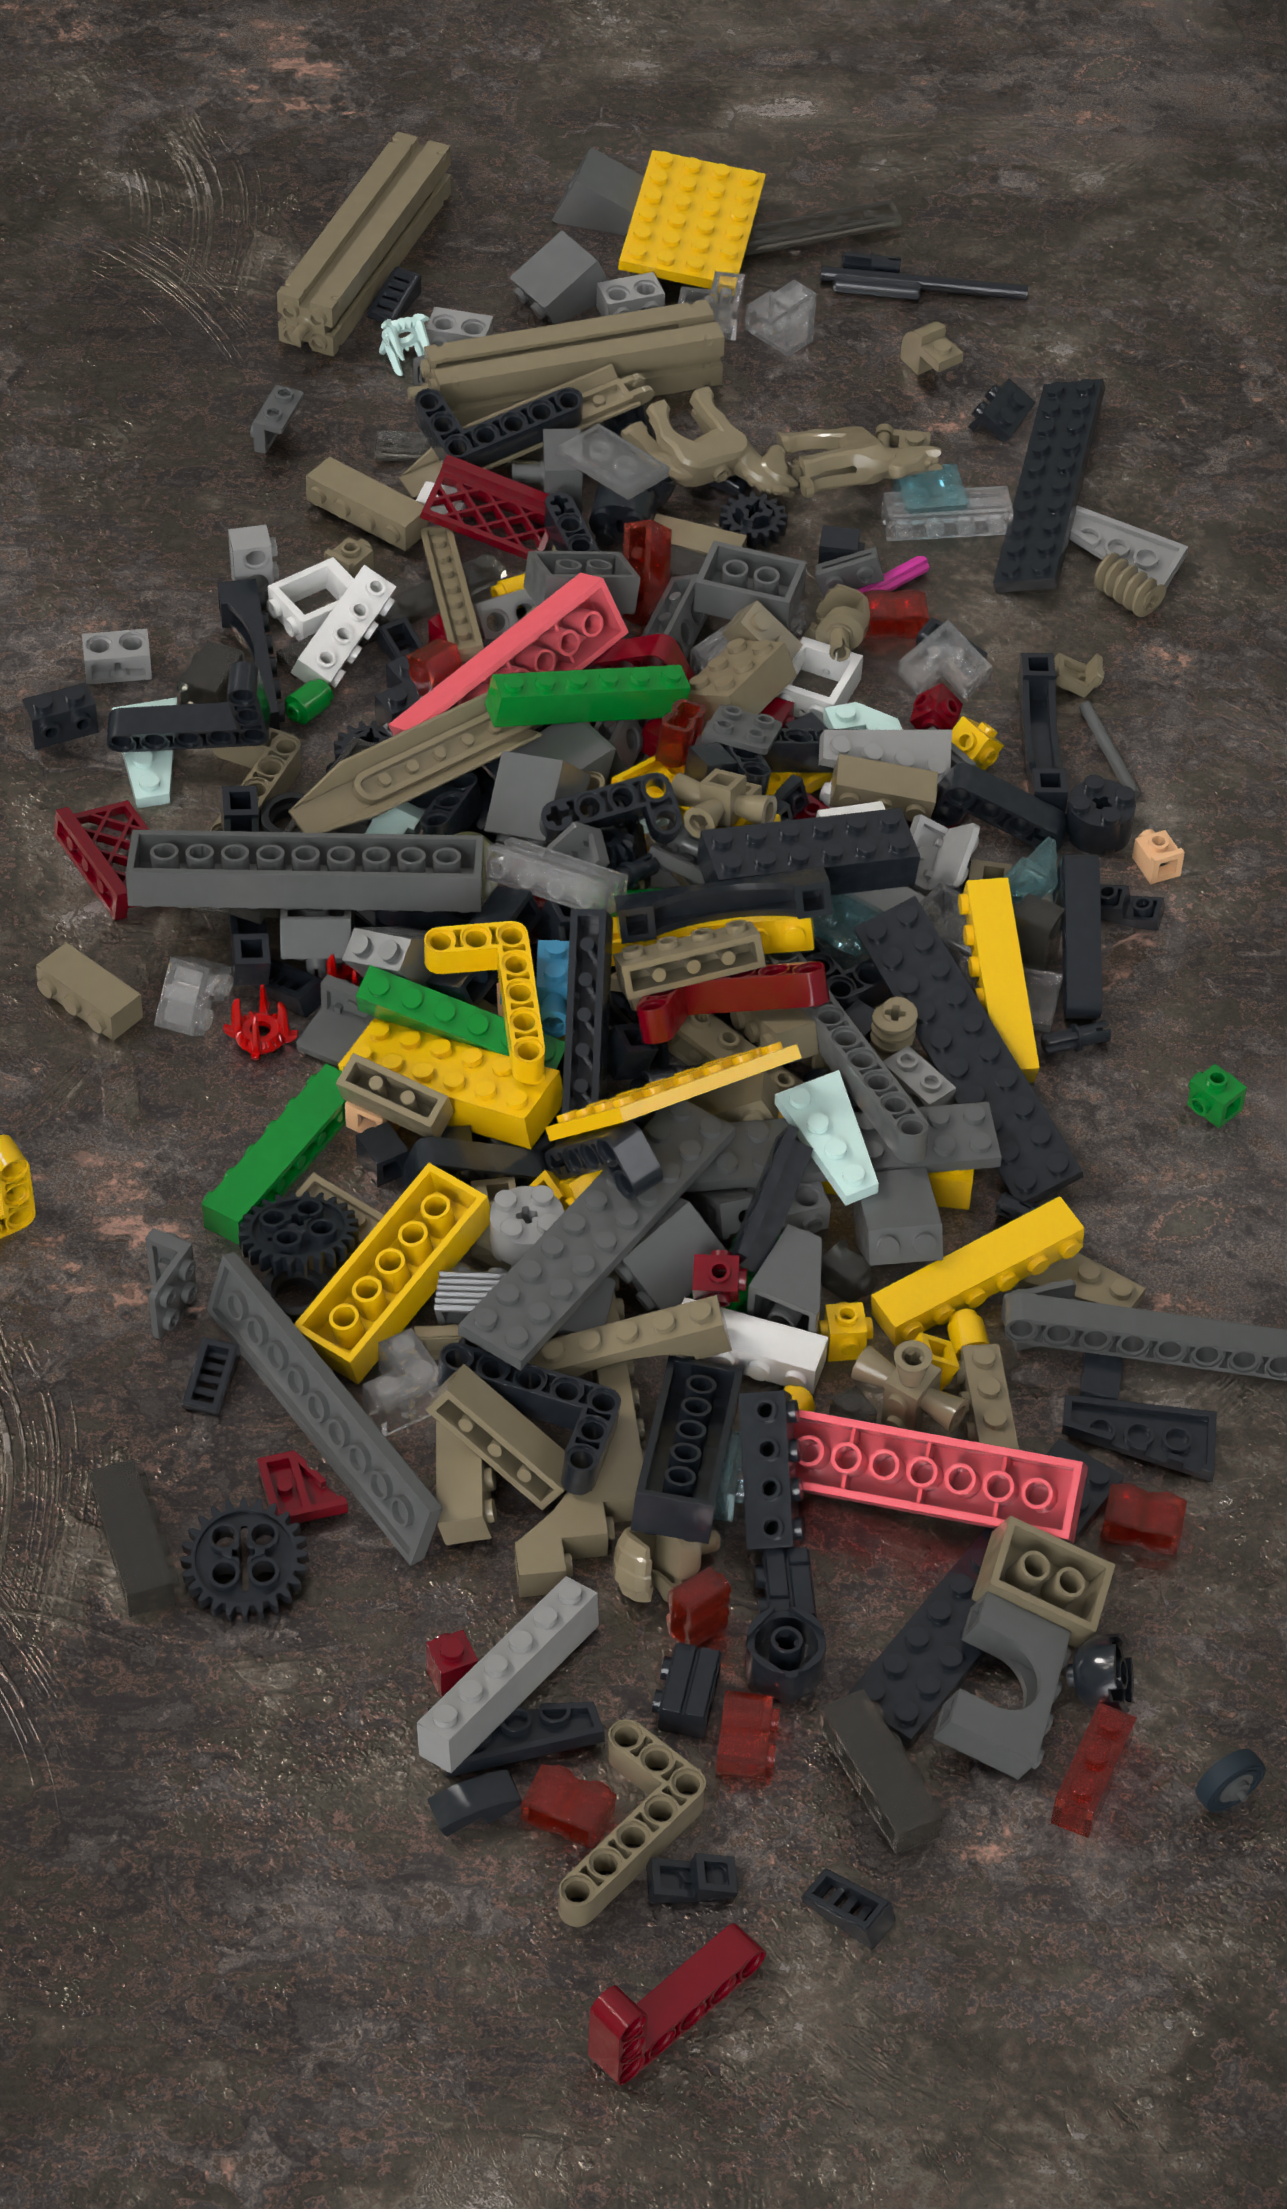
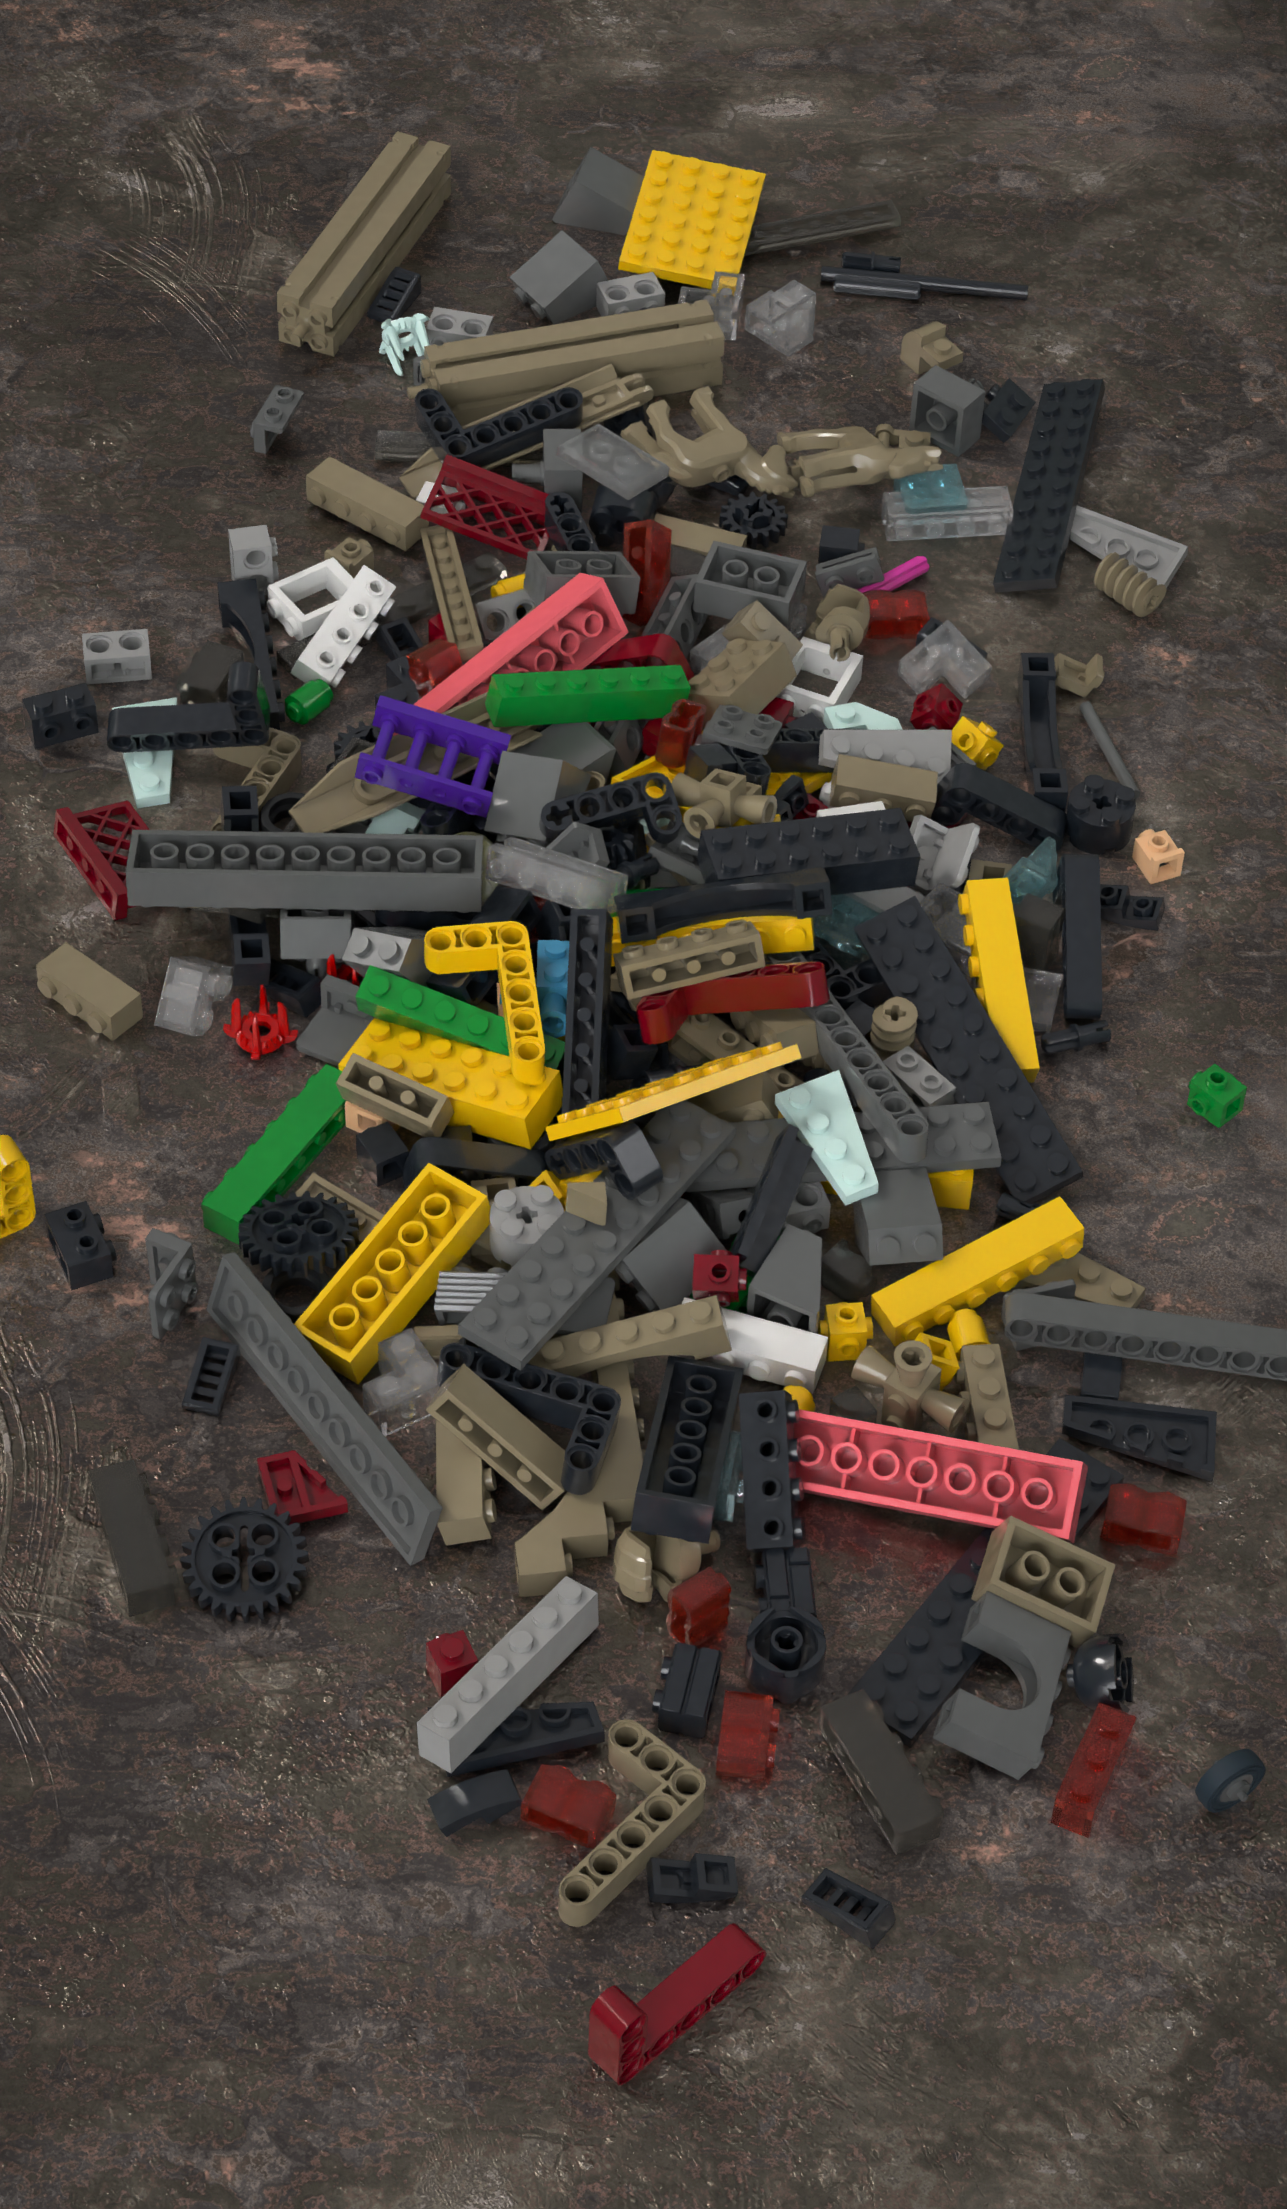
(79, 1245): none -> black brick
(439, 730): none -> dark purple fence
(587, 1201): none -> dark tan slope
(948, 409): none -> dark grey brick

